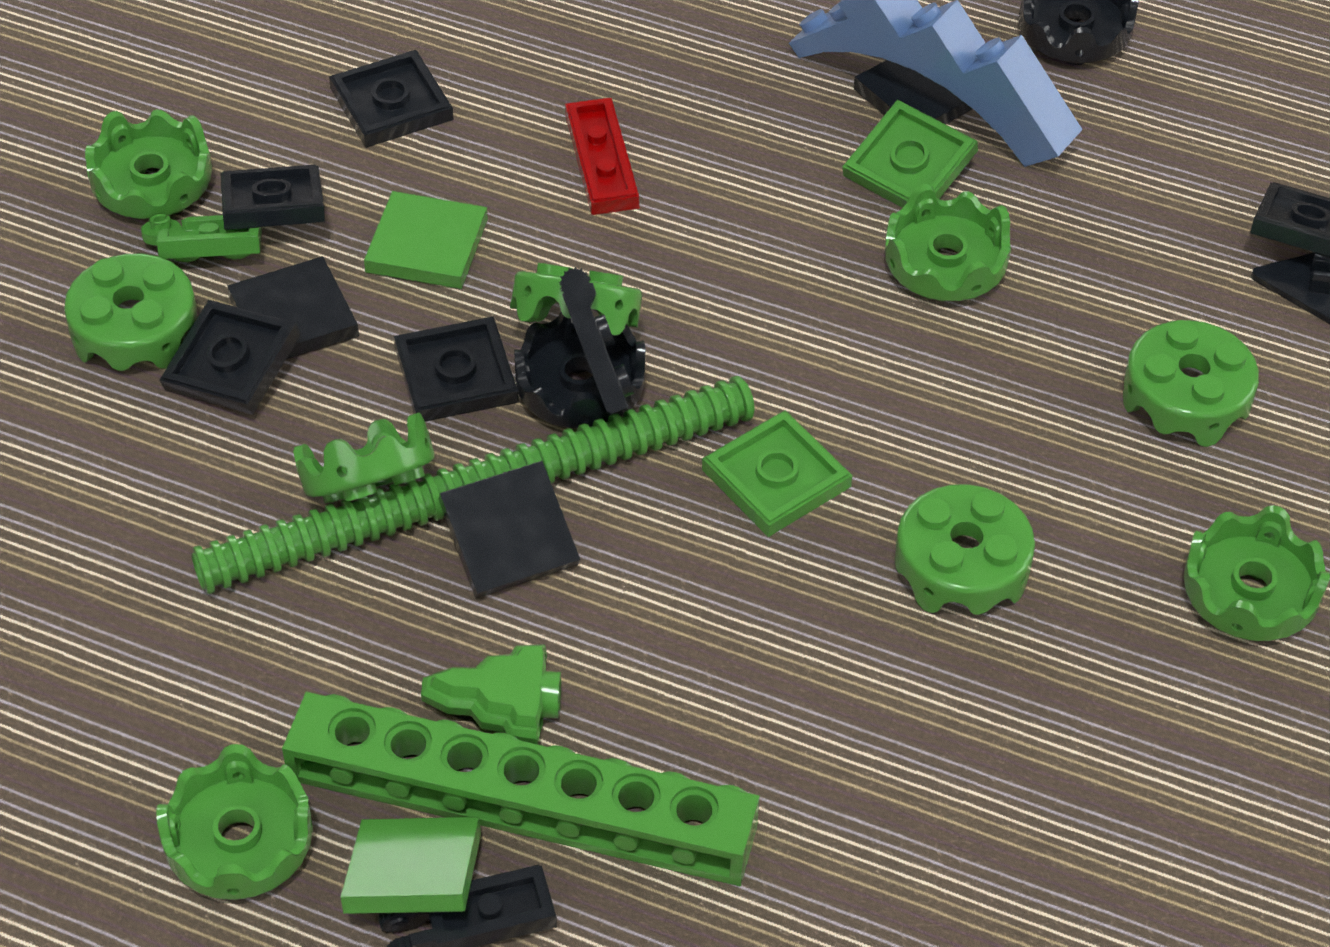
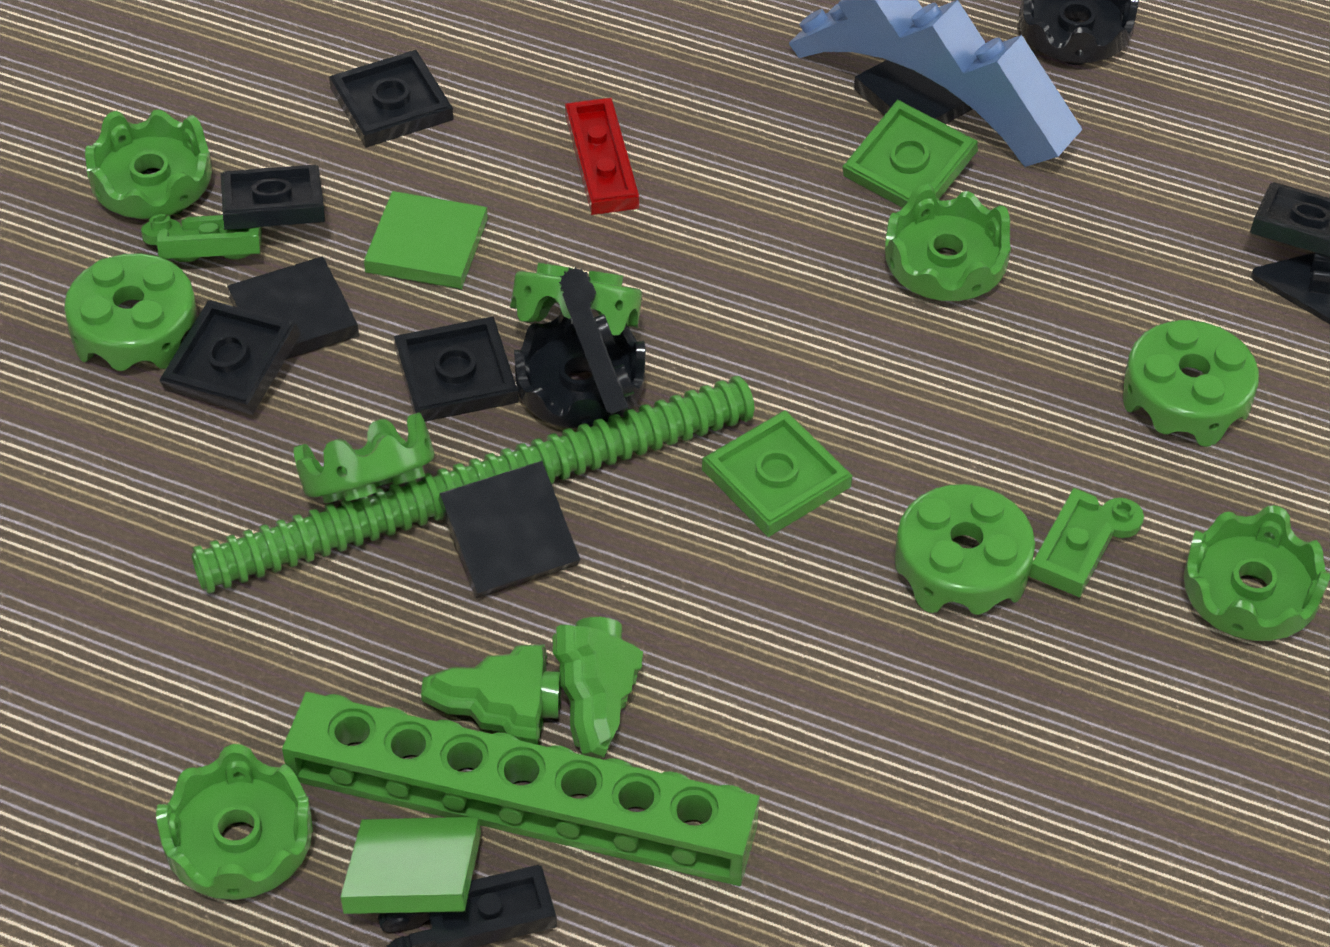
(597, 679): none -> bright green rock
(1081, 538): none -> bright green hinge

